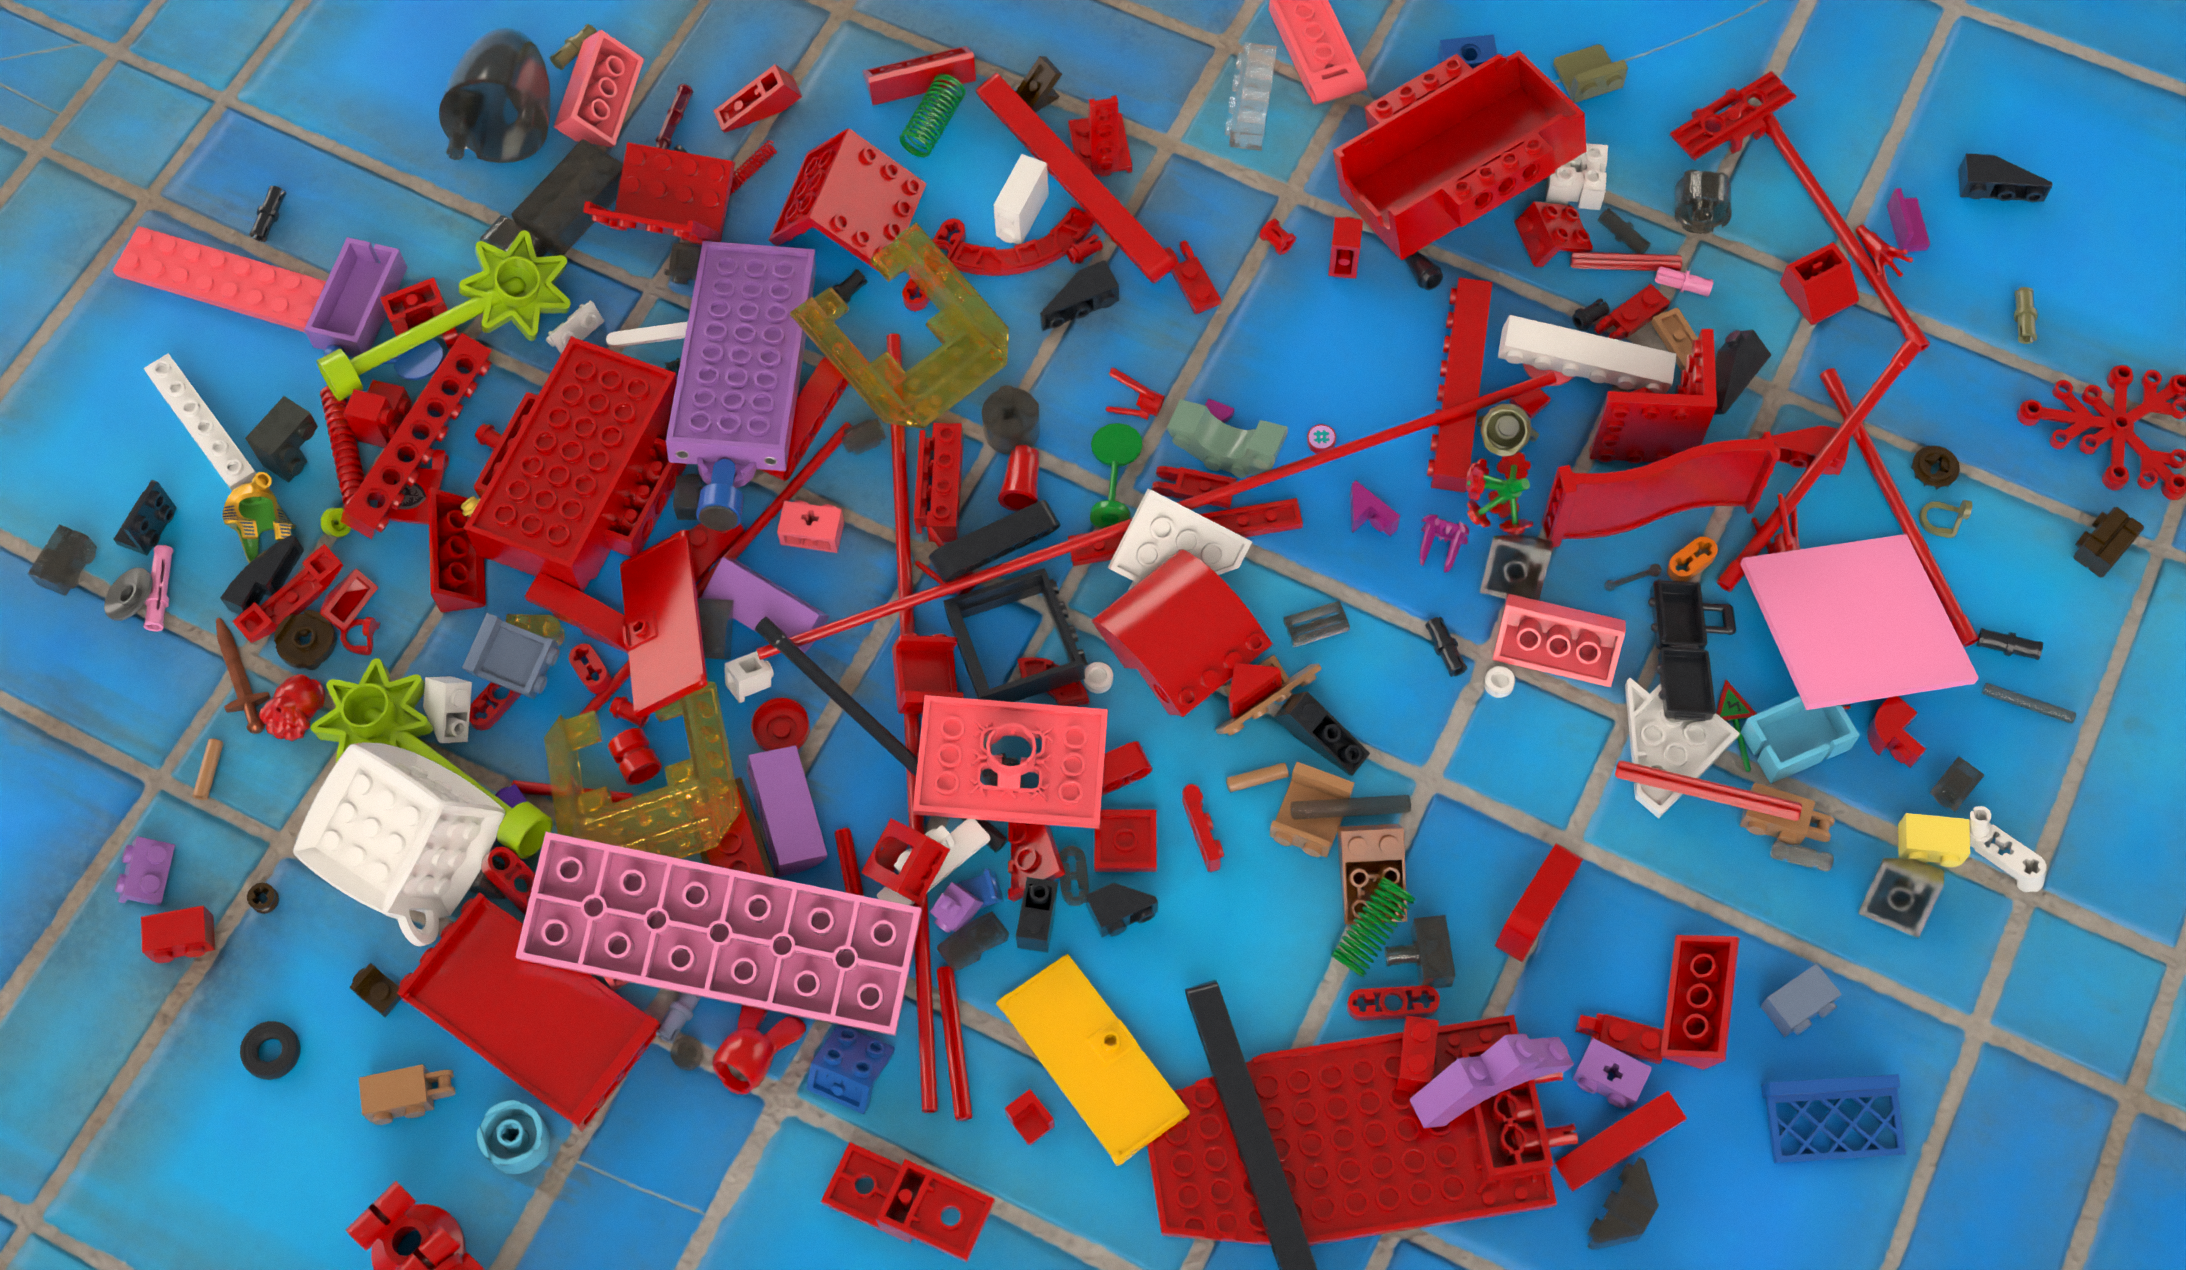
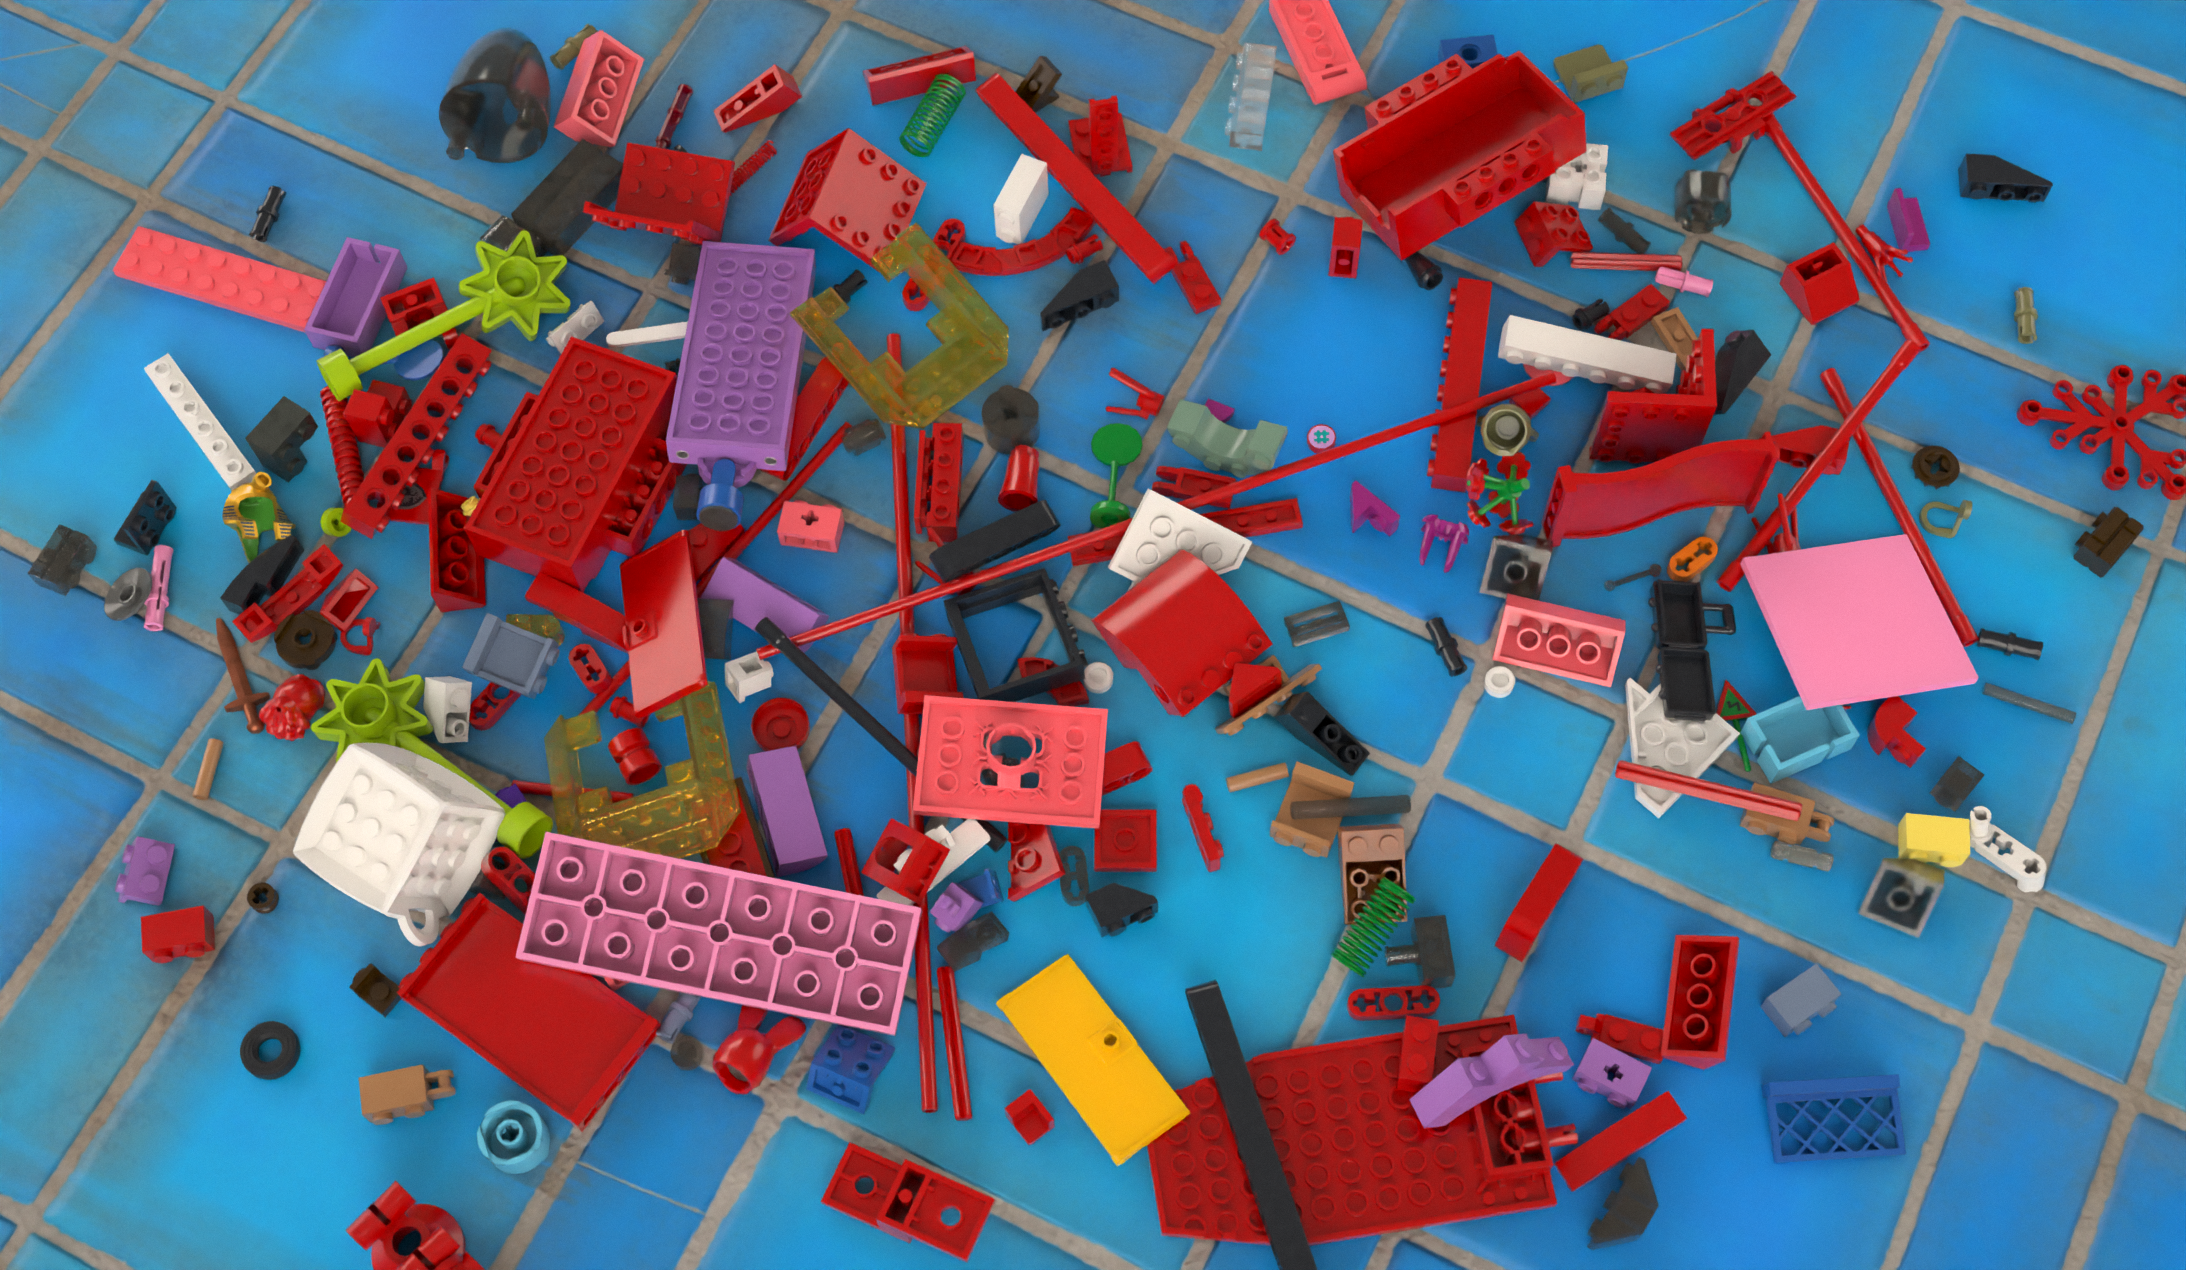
(1037, 915): black slope -> none

